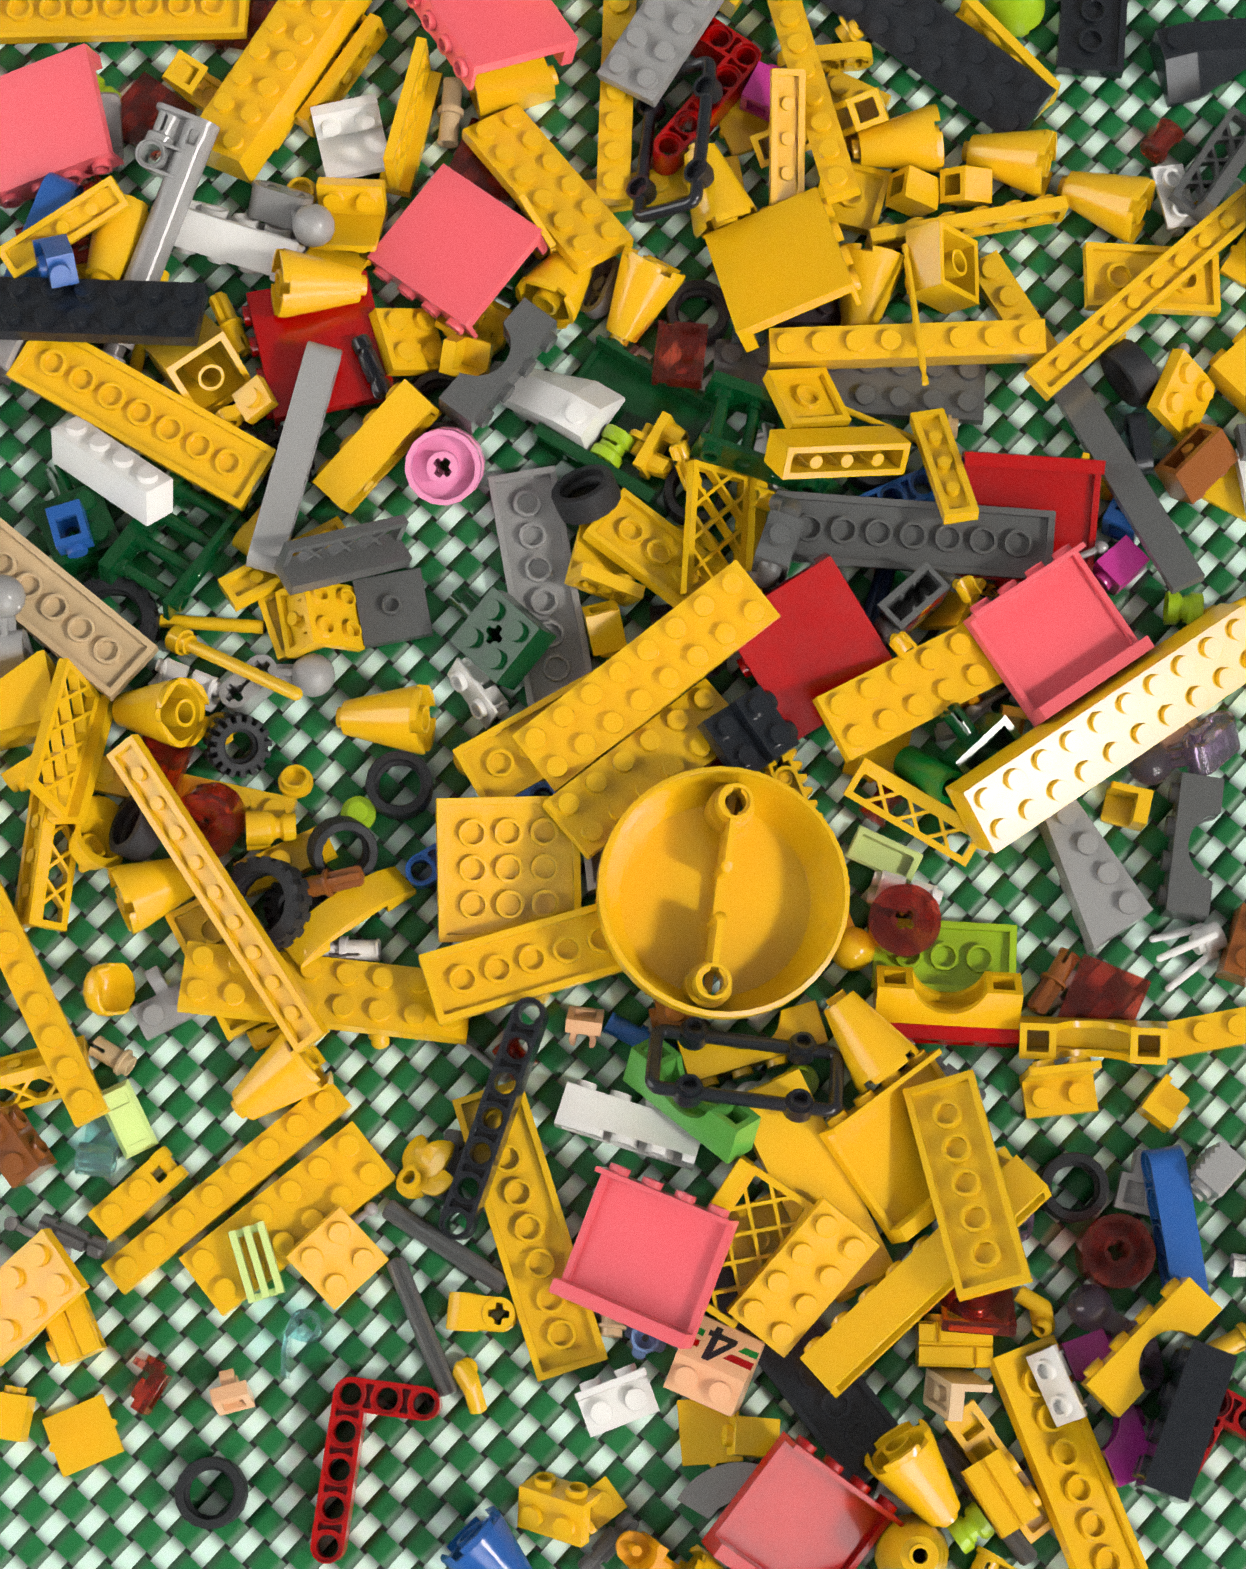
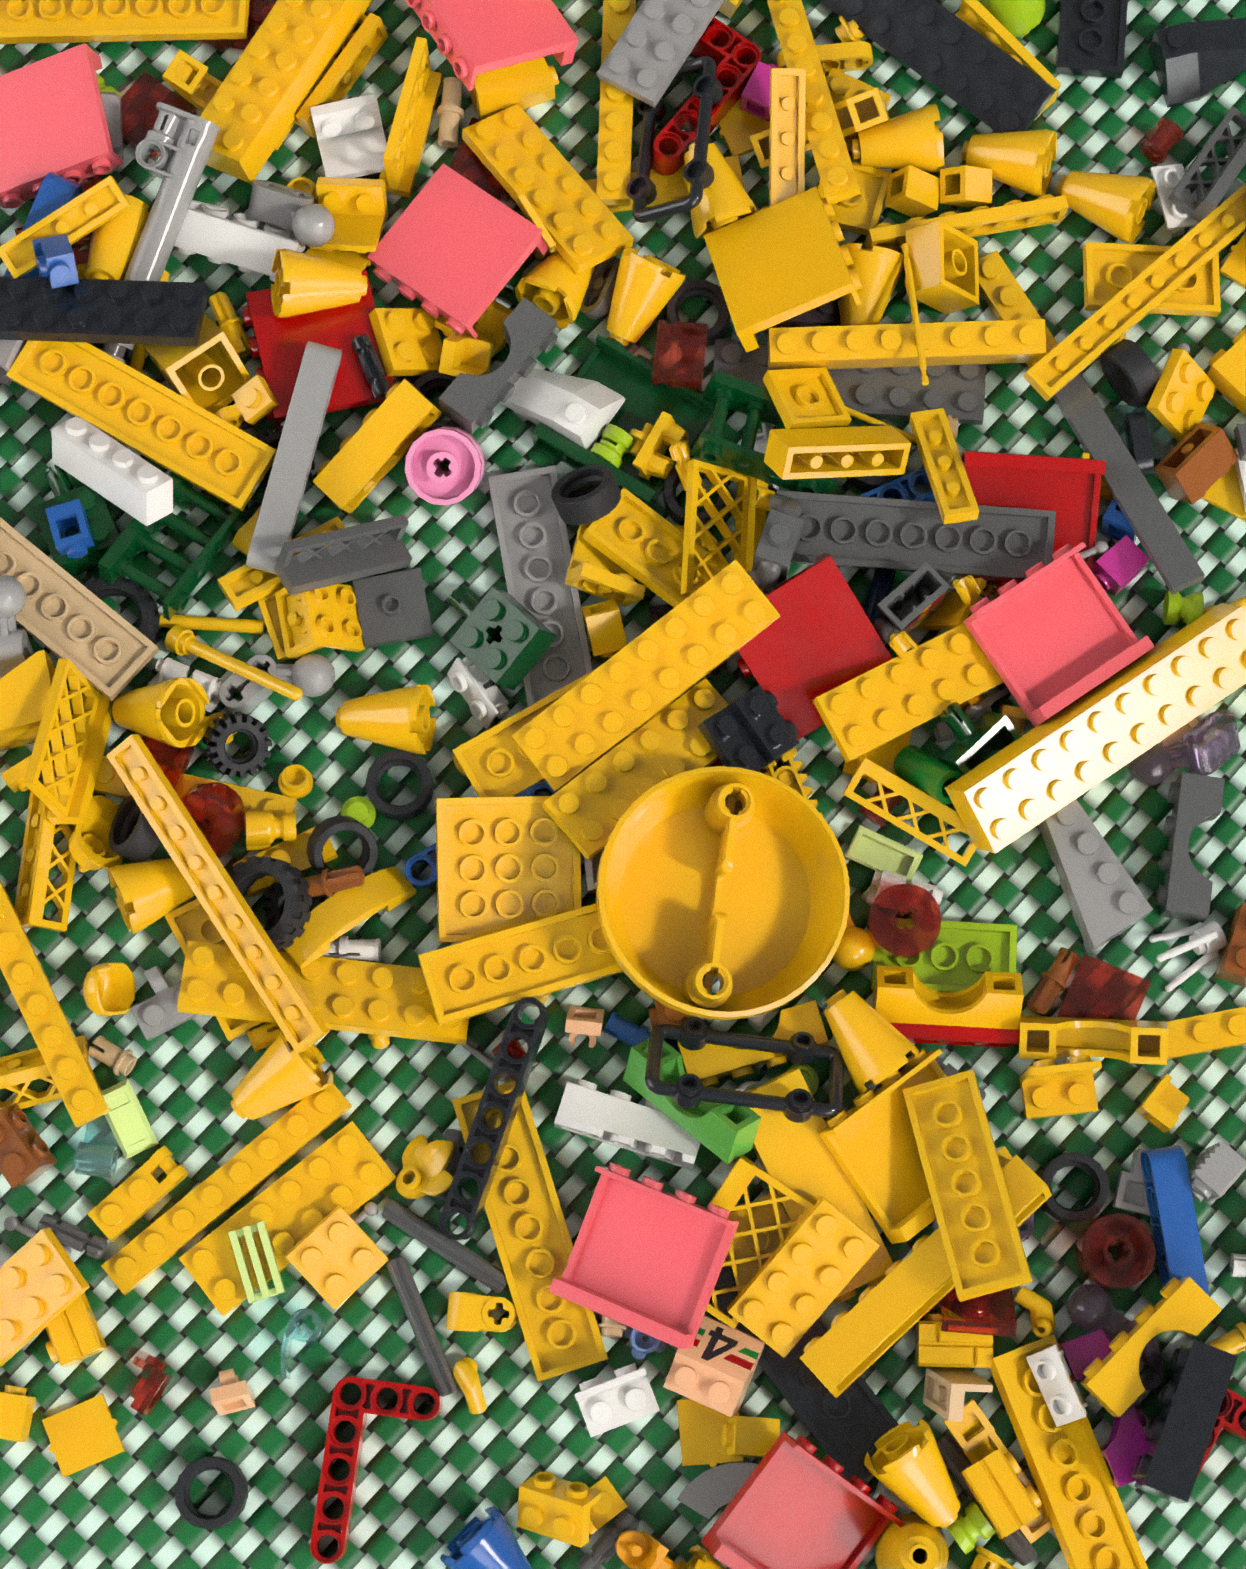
(1126, 806): yellow panel -> none

